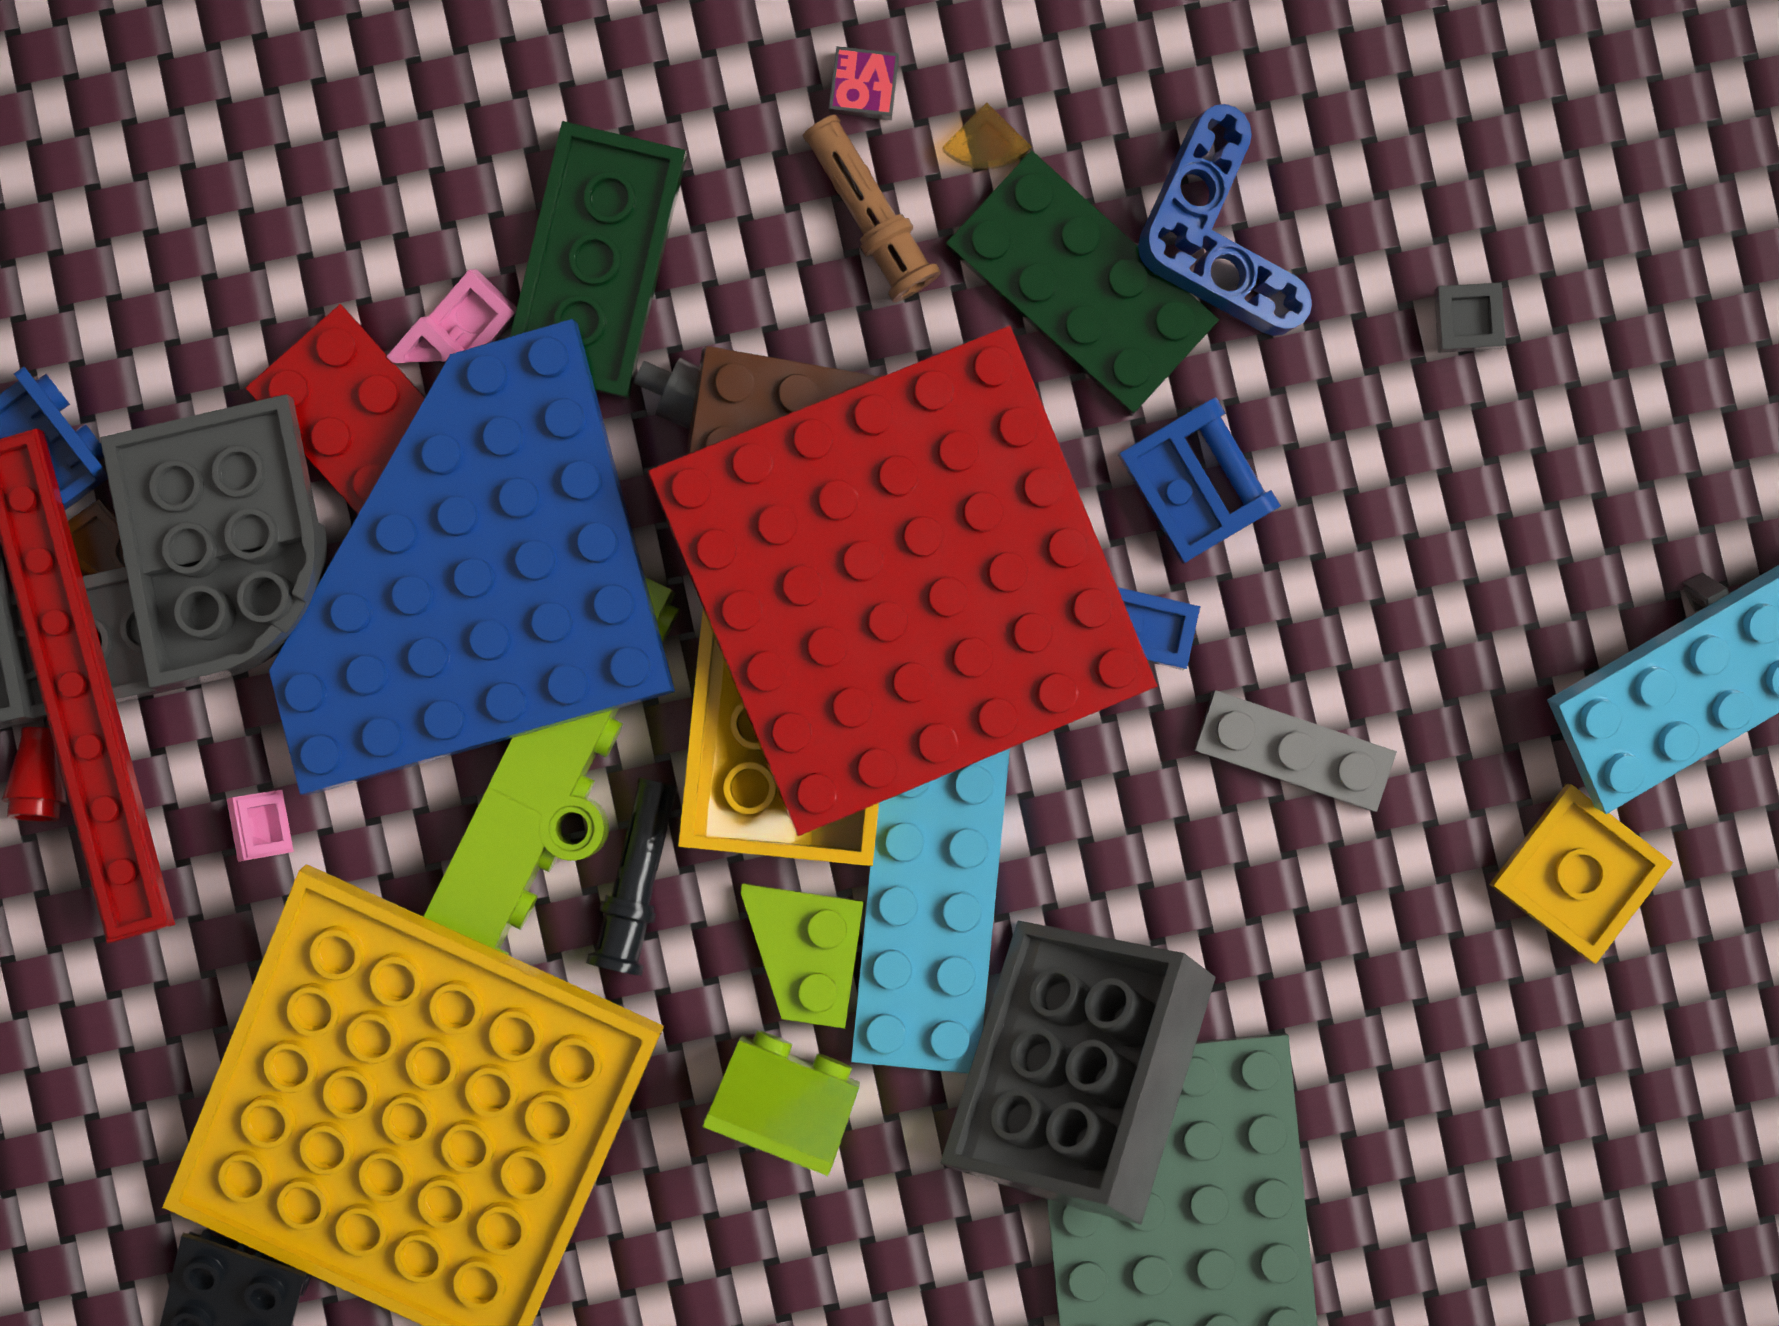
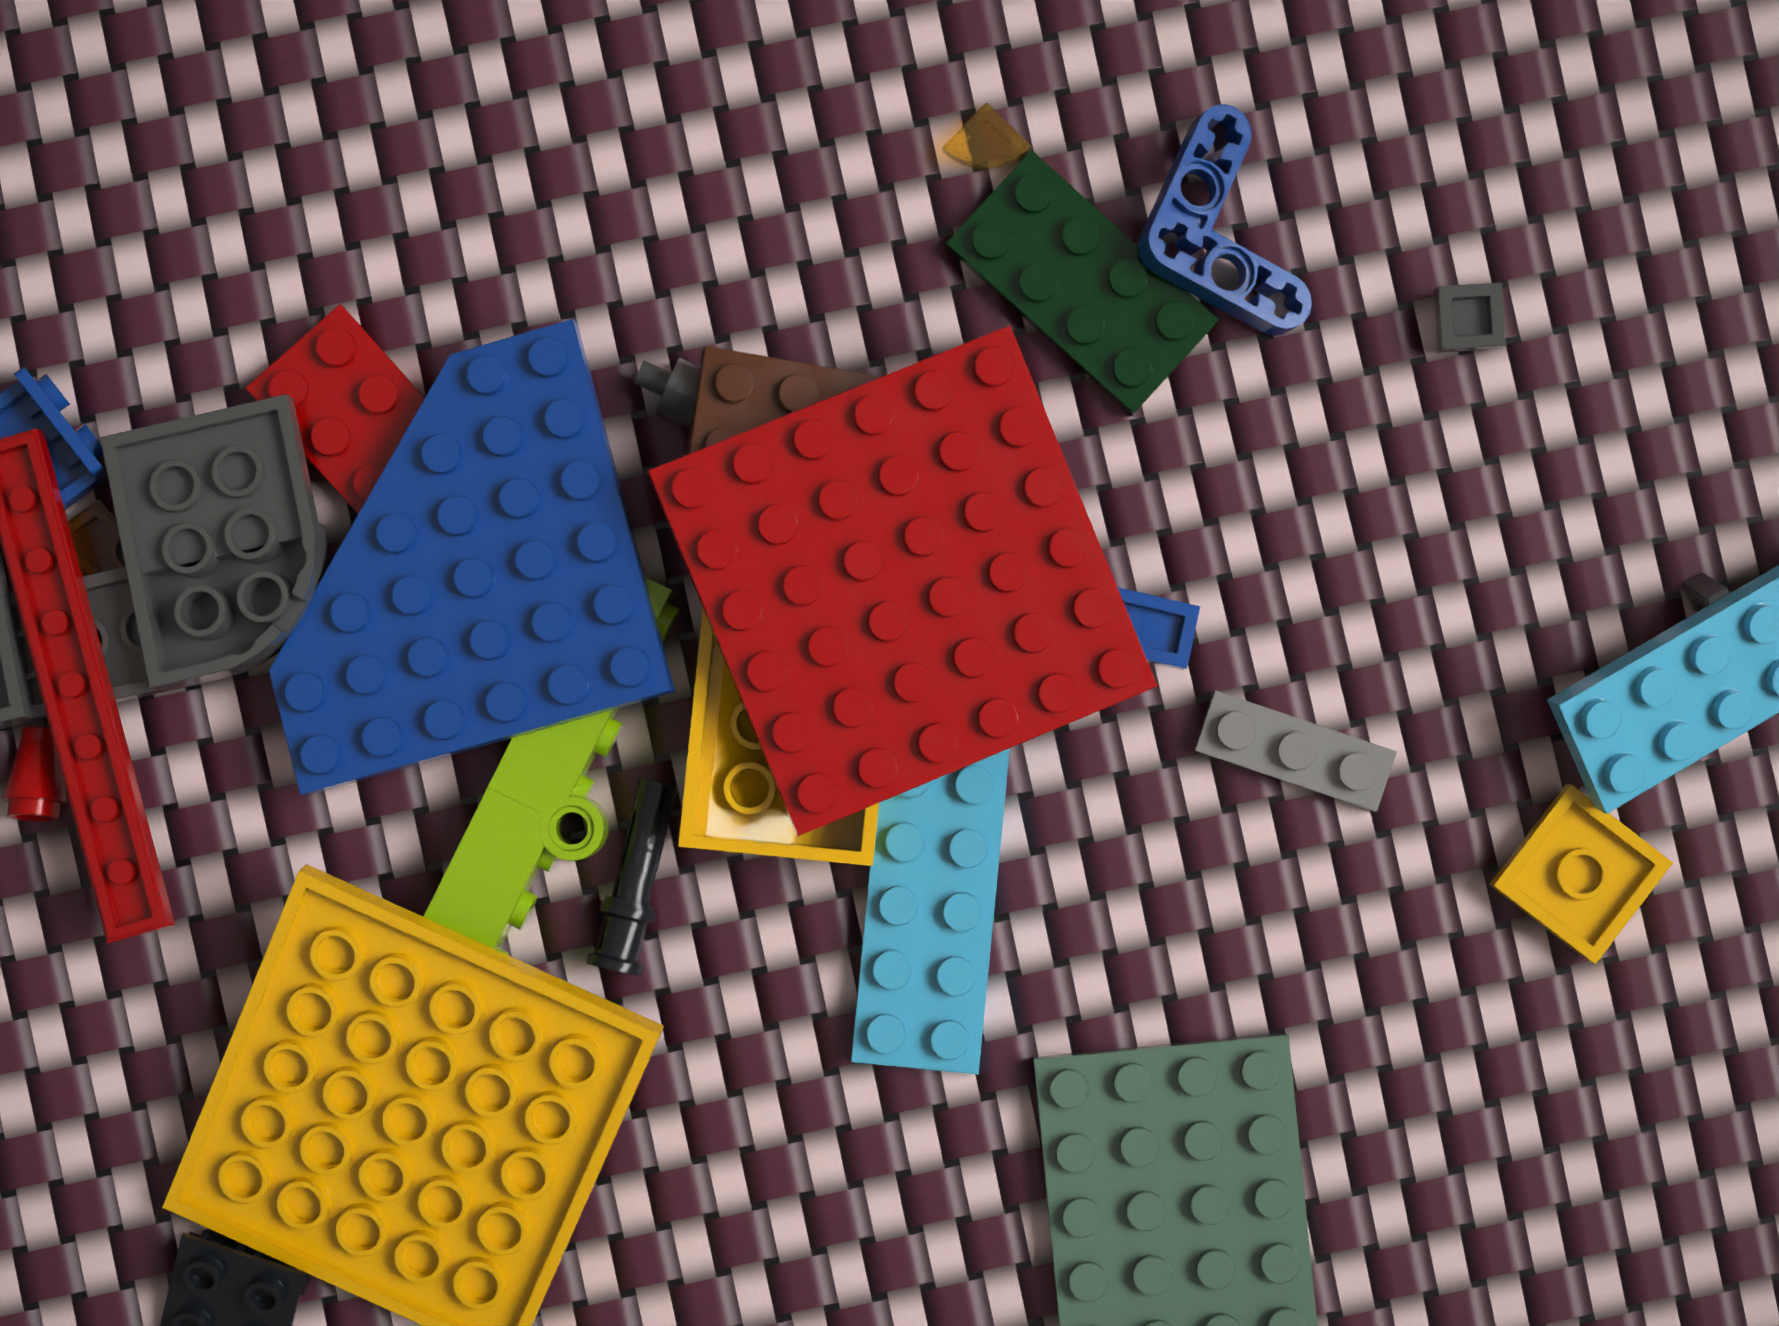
(260, 825): bright pink slope -> none
(466, 318): bright pink slope -> none
(601, 246): dark green plate -> none
(784, 1102): lime slope -> none
(806, 950): lime wing -> none
(864, 83): tile -> none
(878, 240): medium nougat pin -> none
(1080, 1069): dark grey slope -> none
(1180, 489): blue plate -> none

